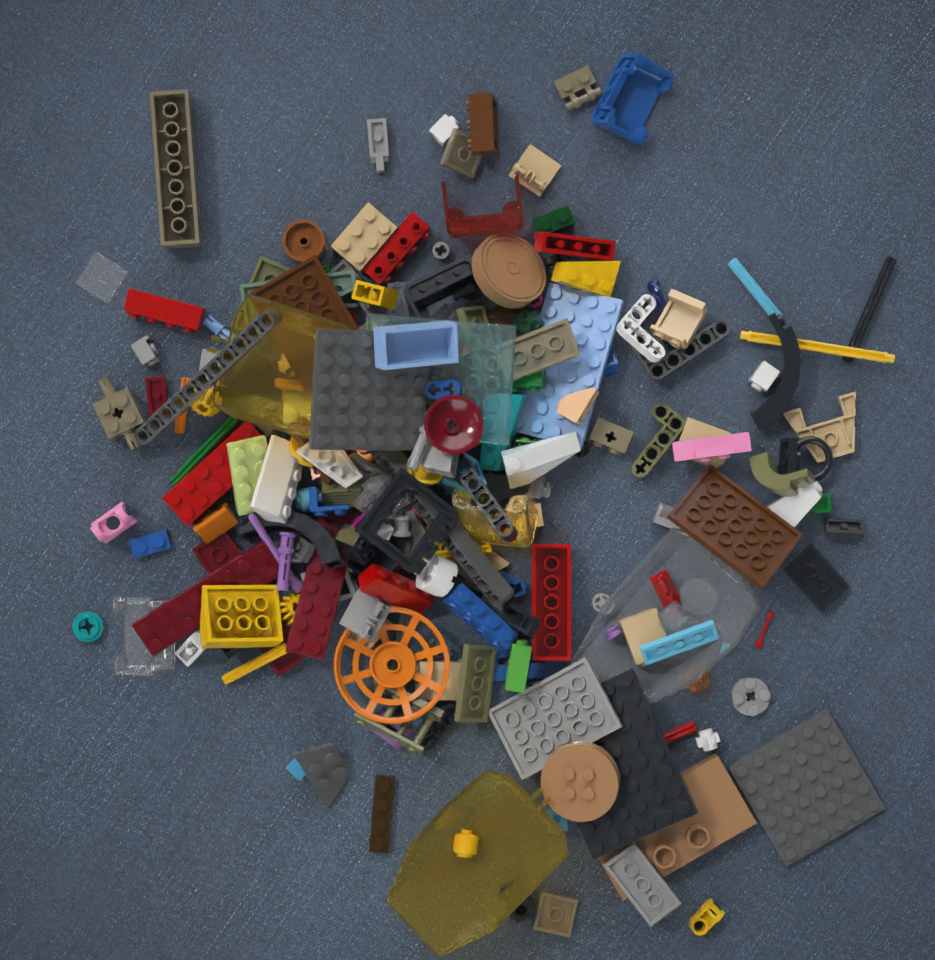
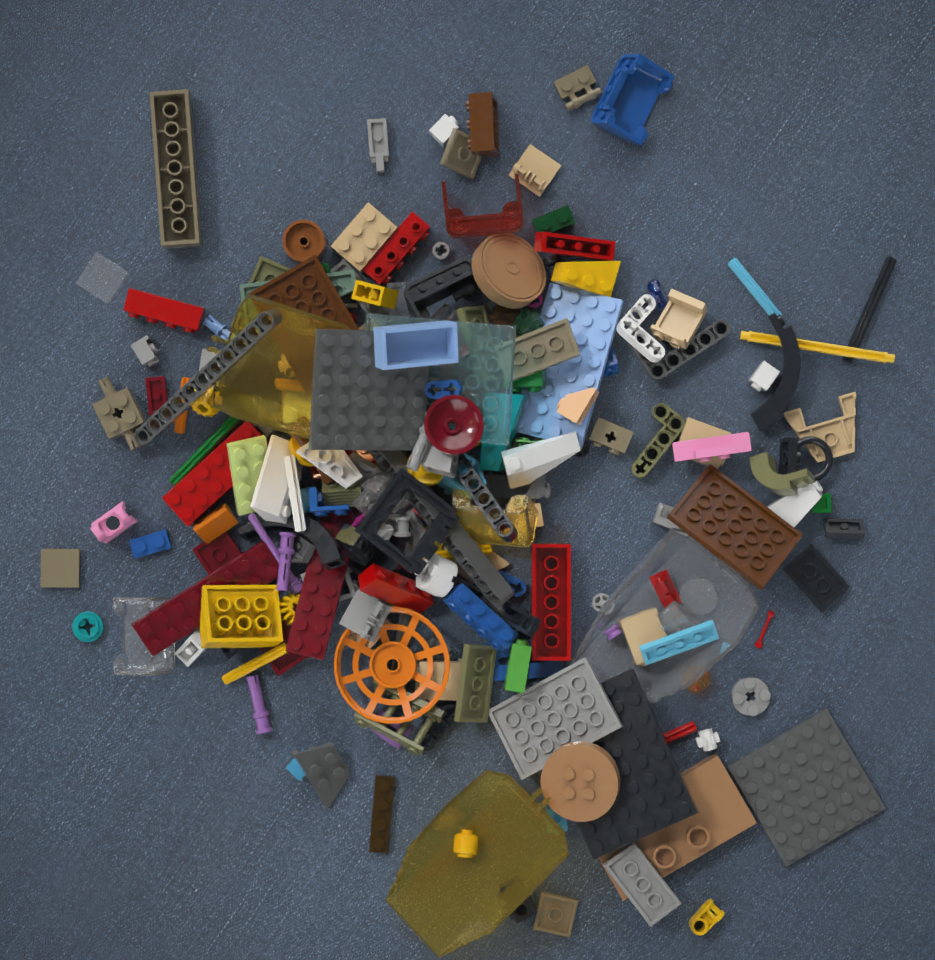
(60, 568): none -> dark tan tile
(260, 713): none -> medium lavender pin
(295, 493): none -> white axle

